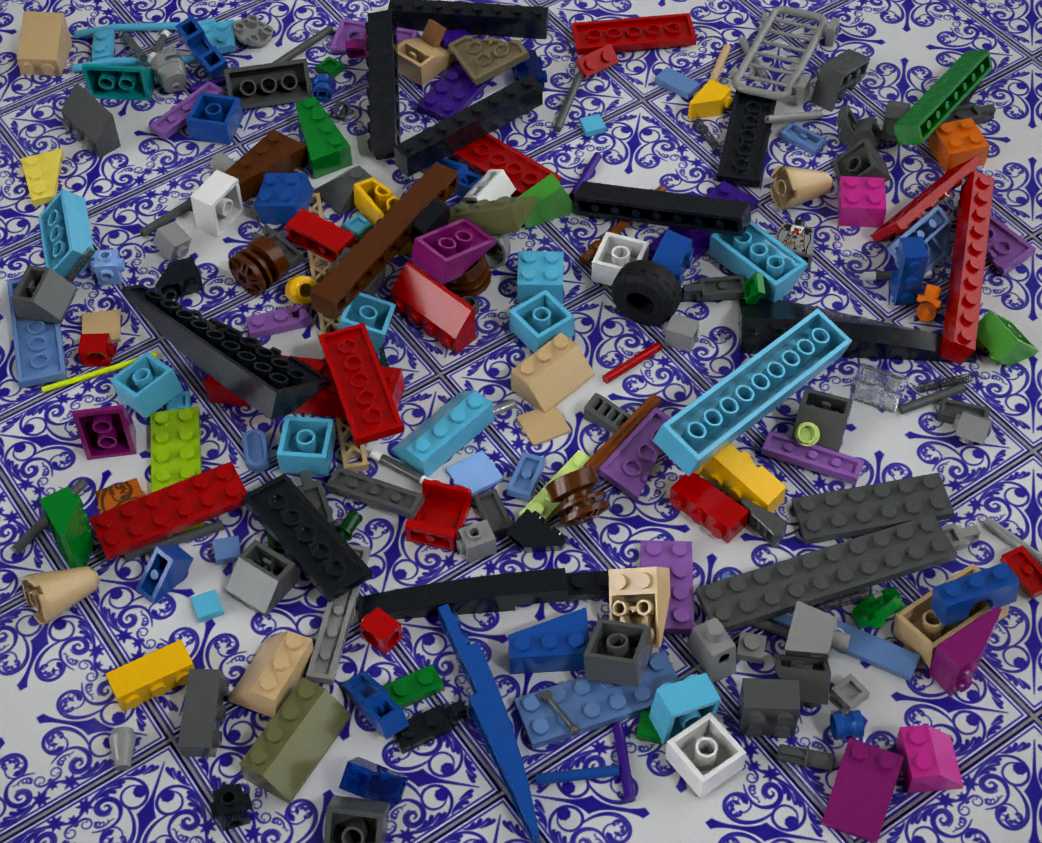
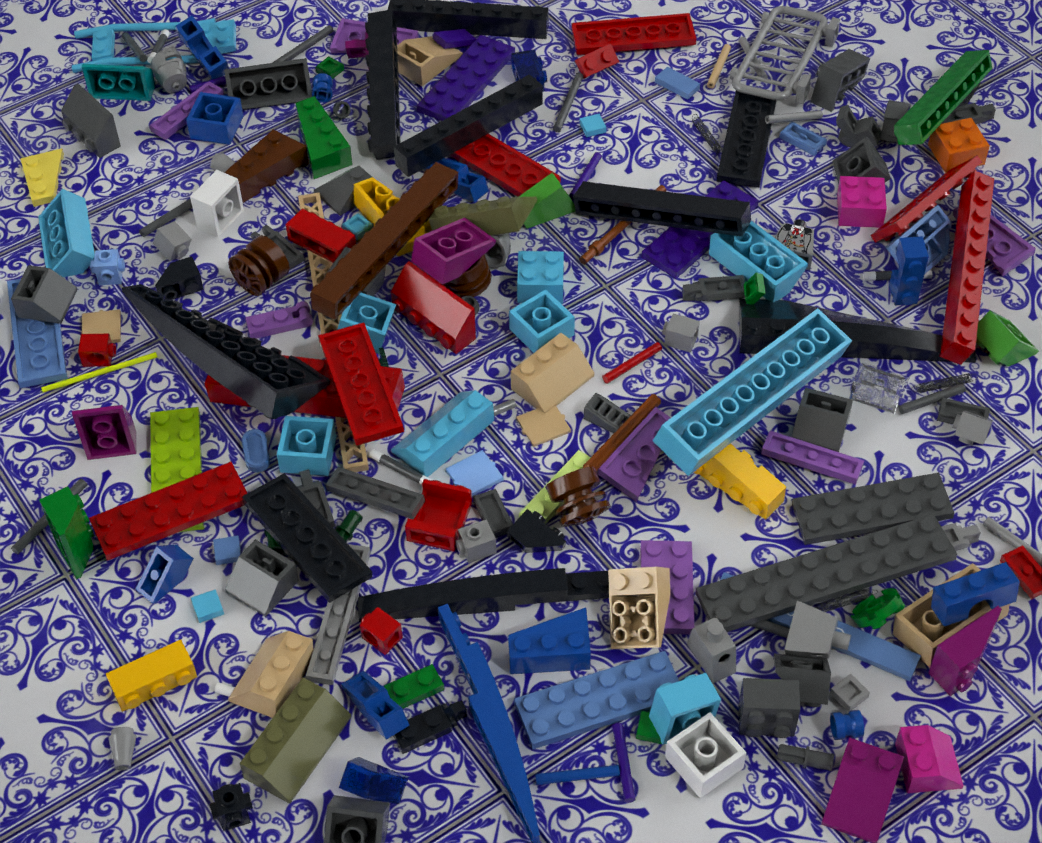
(43, 43): tan slope -> none
(58, 591): tan cone -> none
(81, 263): dark grey piece -> none
(118, 494): clear orange piece -> none
(146, 384): medium azure brick -> none
(176, 539): dark grey bar -> none
(181, 401): medium azure tile -> none
(203, 713): dark grey brick -> none
(252, 31): light grey dish -> none
(282, 197): blue brick -> none
(299, 289): yellow head -> none
(431, 218): black slope -> none
(433, 33): medium nougat tile -> none
(487, 57): dark tan plate -> none
(491, 187): white slope -> none
(526, 476): medium blue plate -> none
(547, 697): dark grey hinge -> none
(614, 254): white brick -> none
(618, 652): dark grey brick -> none
(646, 292): black tyre -> none
(675, 254): blue brick -> none
(708, 507): red brick -> none
(710, 100): yellow slope -> none
(751, 647): light grey plate -> none
(765, 523): dark grey slope -> none
(798, 185): tan cone -> none
(807, 434): yellowish green plate -> none
(929, 302): orange hips -> none

